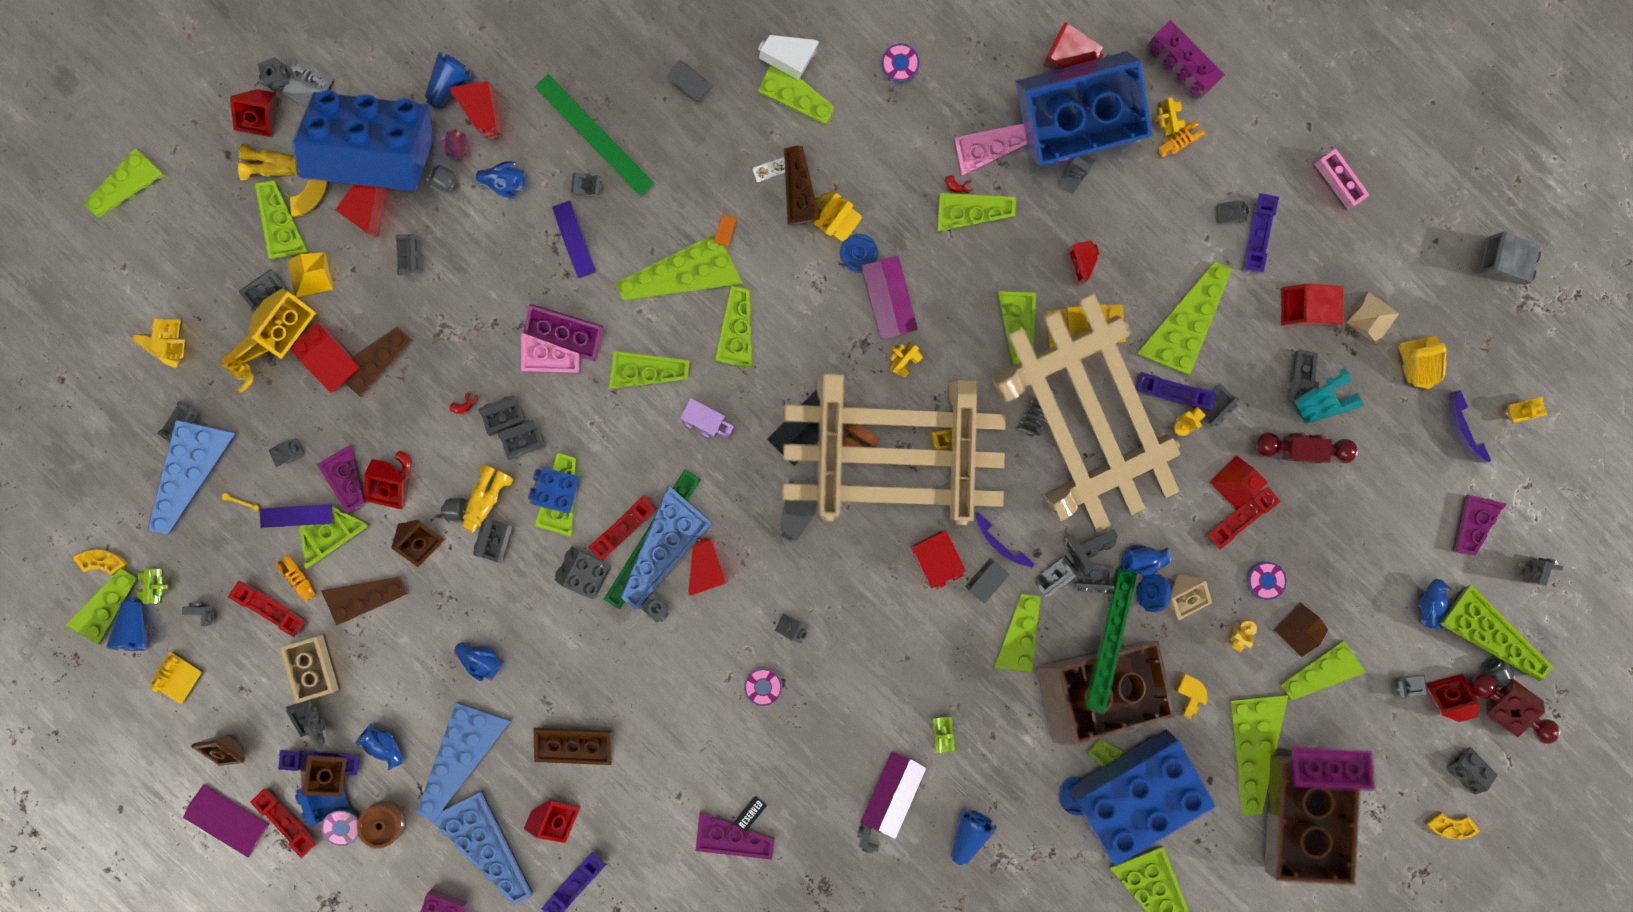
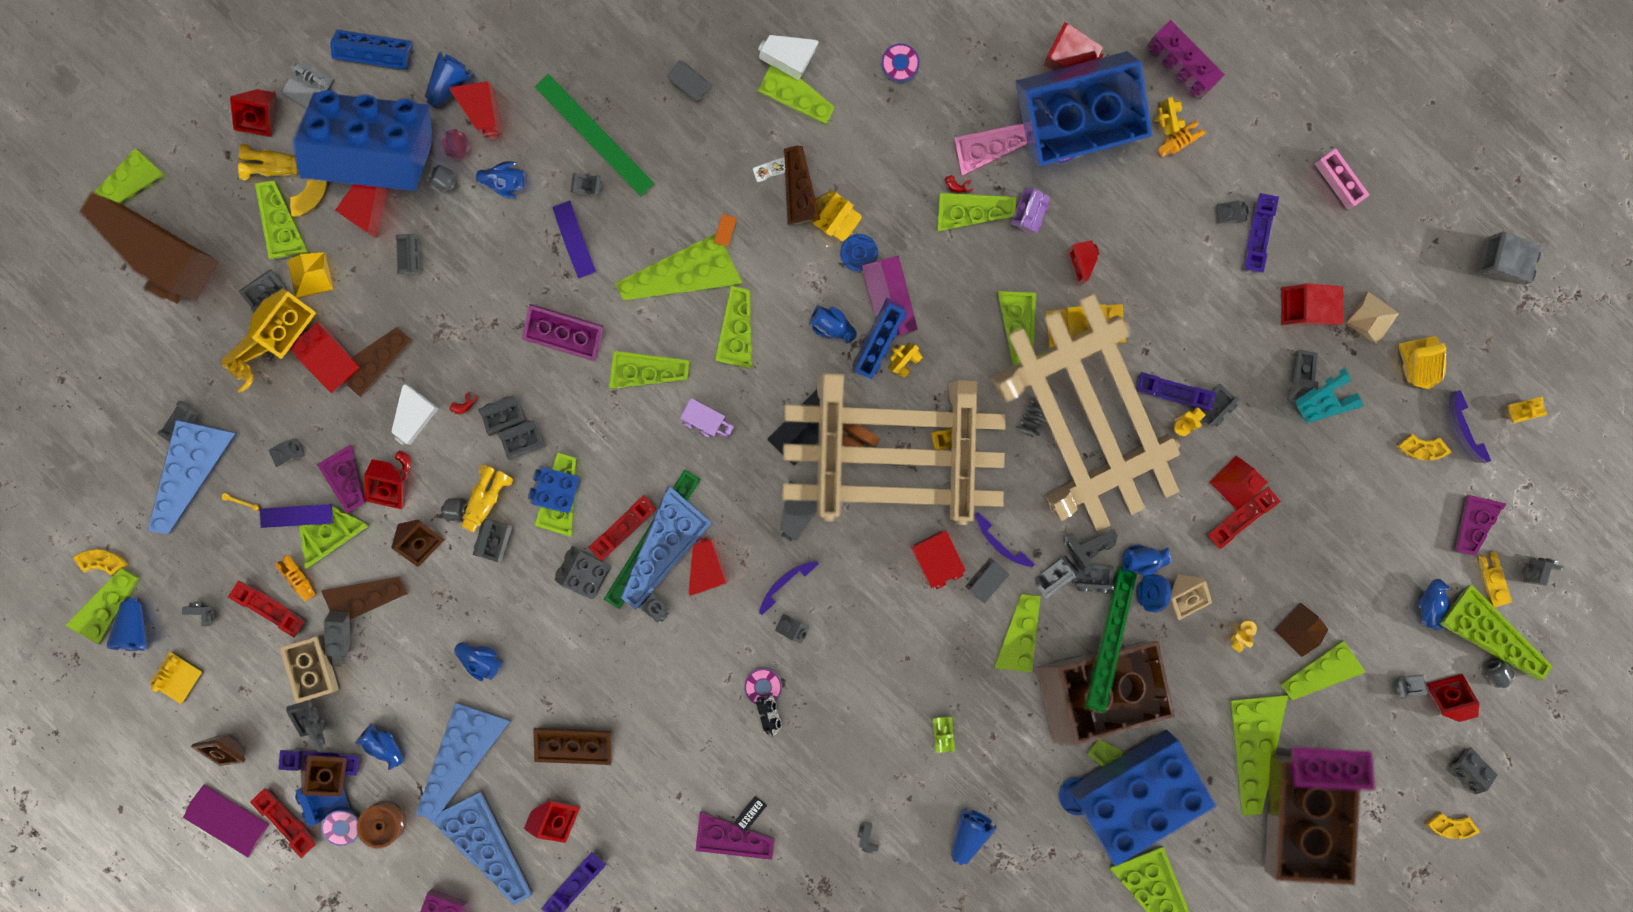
(152, 586): lime hips -> none
(163, 341): yellow piece -> none
(167, 261): none -> reddish brown slope
(273, 74): dark grey brick -> none
(337, 636): none -> dark grey hinge
(369, 51): none -> blue fence
(411, 415): none -> white slope
(547, 357): bright pink wing -> none
(769, 601): none -> dark purple slope
(771, 722): none -> black hinge
(832, 324): none -> blue animal
(879, 337): none -> blue brick
(893, 795): magenta slope -> none
(1031, 210): none -> medium lavender brick
(1076, 172): dark grey bracket -> none
(1185, 328): lime wing -> none
(1194, 690): yellow brick -> none
(1267, 580): tile -> none
(1306, 449): dark red brick -> none
(1423, 449): none -> yellow tile
(1494, 580): none -> yellow hinge
(1515, 708): dark red brick -> none

